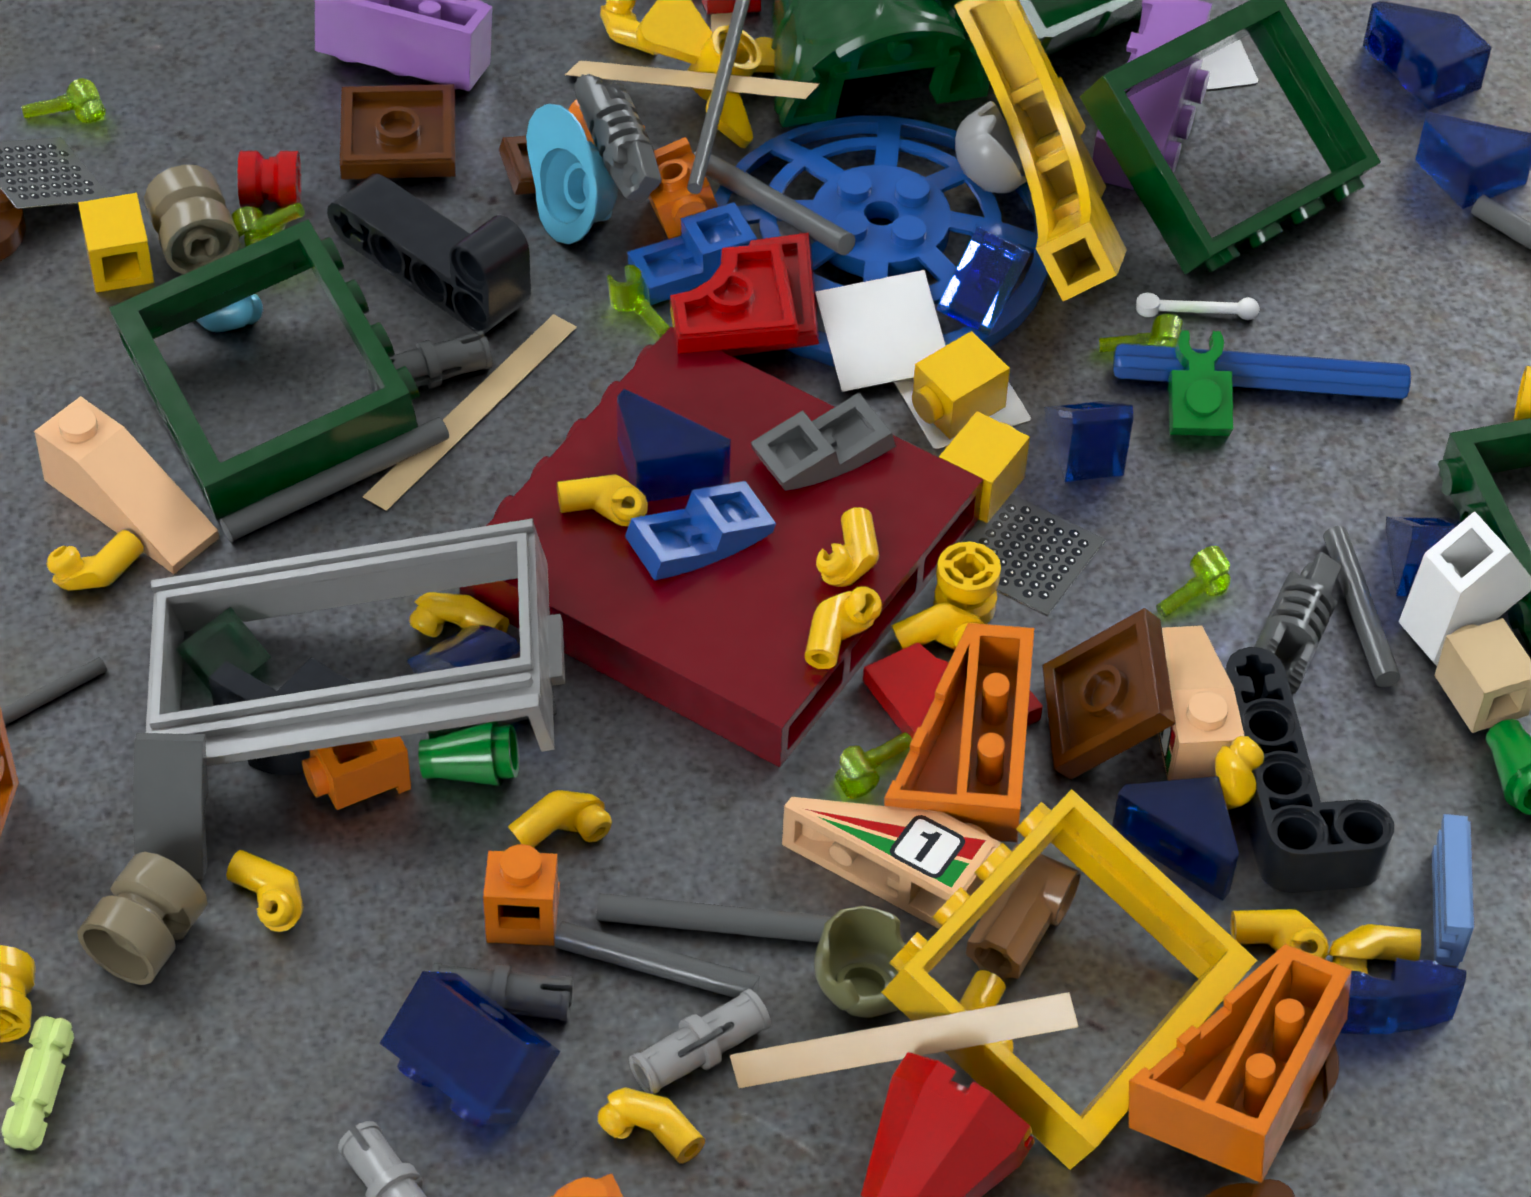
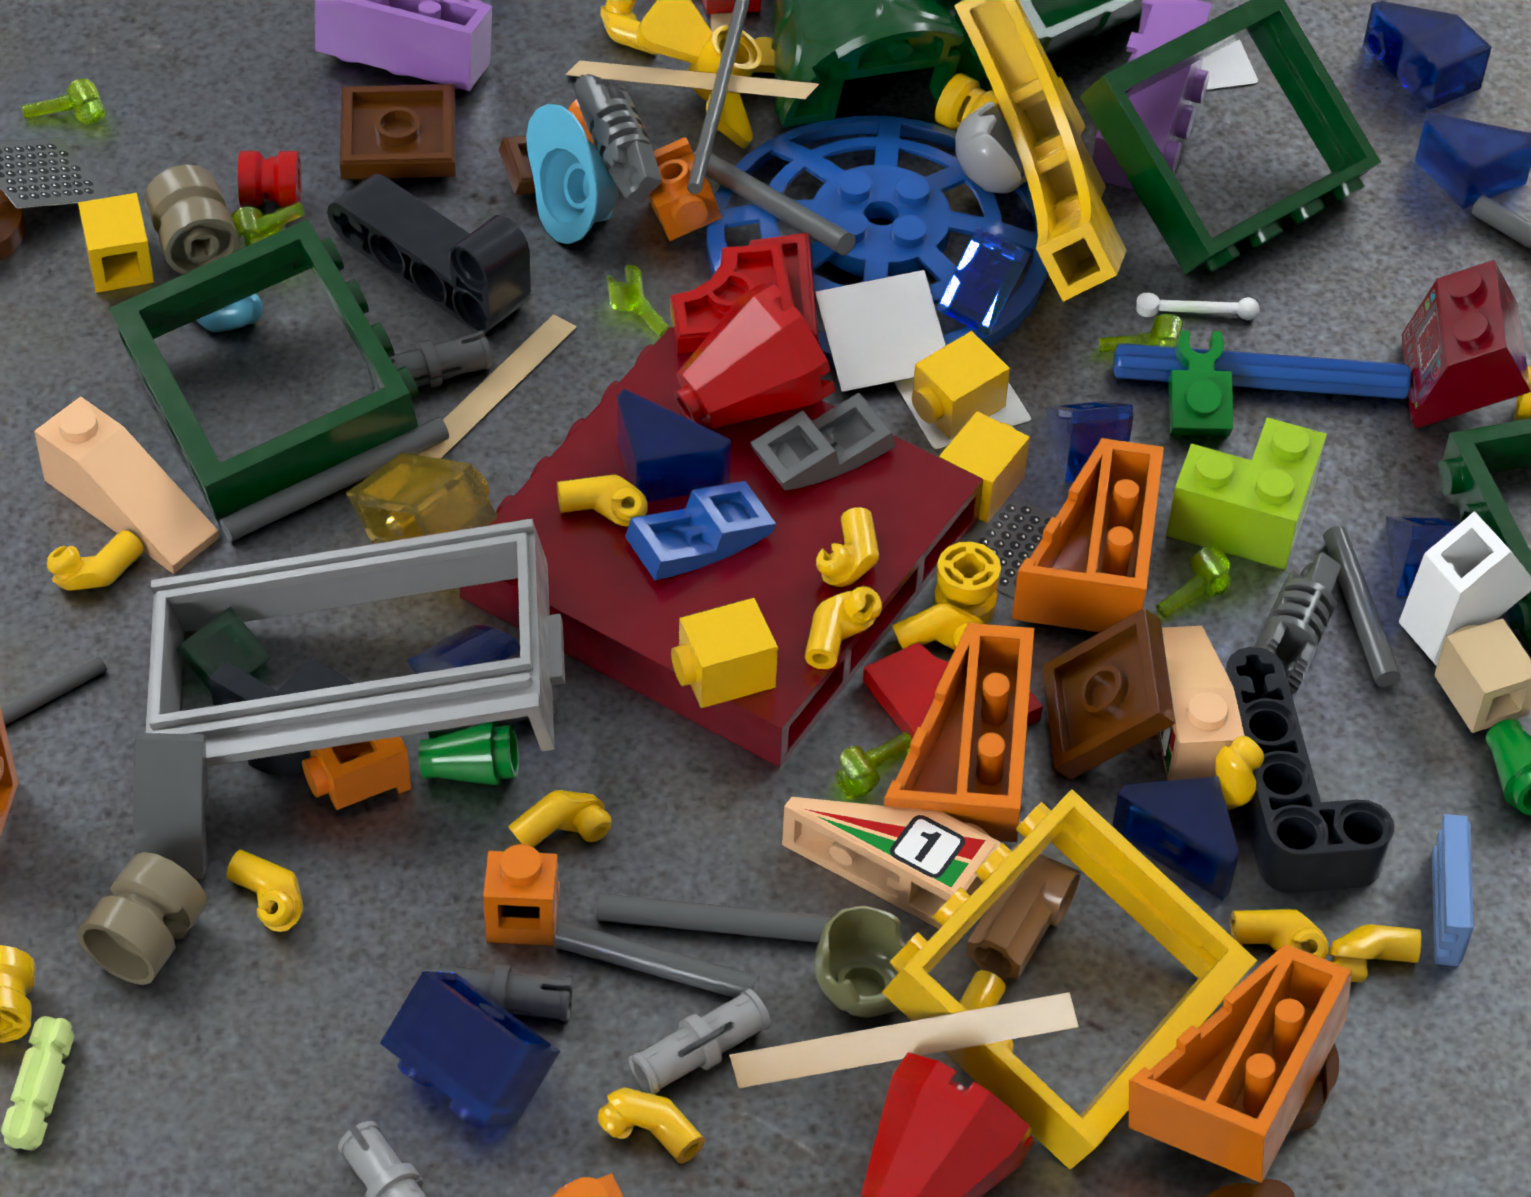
(421, 498): none -> clear yellow brick
(458, 609): yellow arm -> none
(694, 256): blue slope -> none
(725, 653): none -> yellow brick
(753, 364): none -> red cone
(961, 98): none -> yellow wheel
(1099, 545): none -> orange wedge
(1245, 503): none -> lime brick
(1414, 998): clear blue slope -> none
(1464, 346): none -> dark red slope

